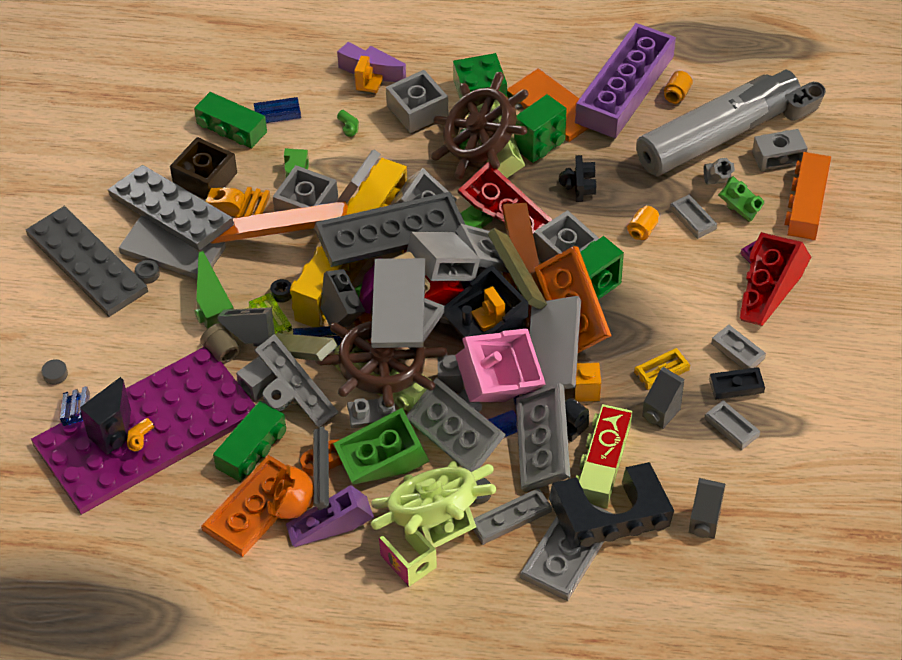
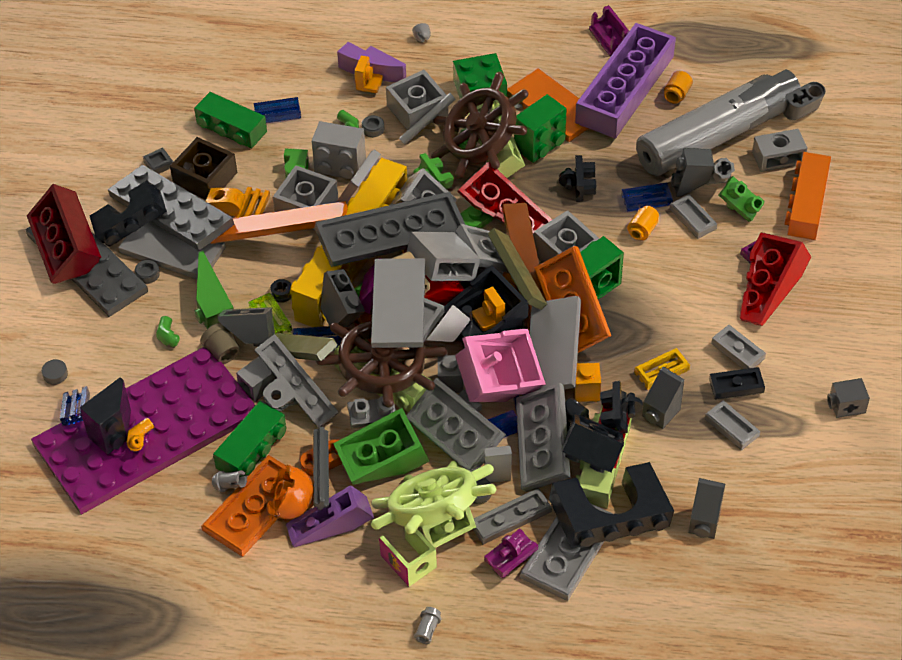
(63, 235): none -> dark red slope
(144, 206): none -> black arch
(158, 160): none -> dark grey tile
(165, 334): none -> bright green arm
(222, 481): none -> light grey pin
(338, 149): none -> light grey brick
(373, 126): none -> dark grey tile
(421, 32): none -> light grey hinge
(427, 118): none -> light grey bar
(427, 626): none -> light grey pin
(434, 168): none -> bright green hips
(449, 326): none -> white sticker
(501, 461): none -> light grey tile
(510, 553): none -> magenta hips
(592, 443): none -> black slope
(608, 29): none -> magenta hinge
(623, 406): none -> black hips
(648, 198): none -> clear blue tile
(692, 171): none -> dark grey slope
(848, 398): none -> dark grey brick

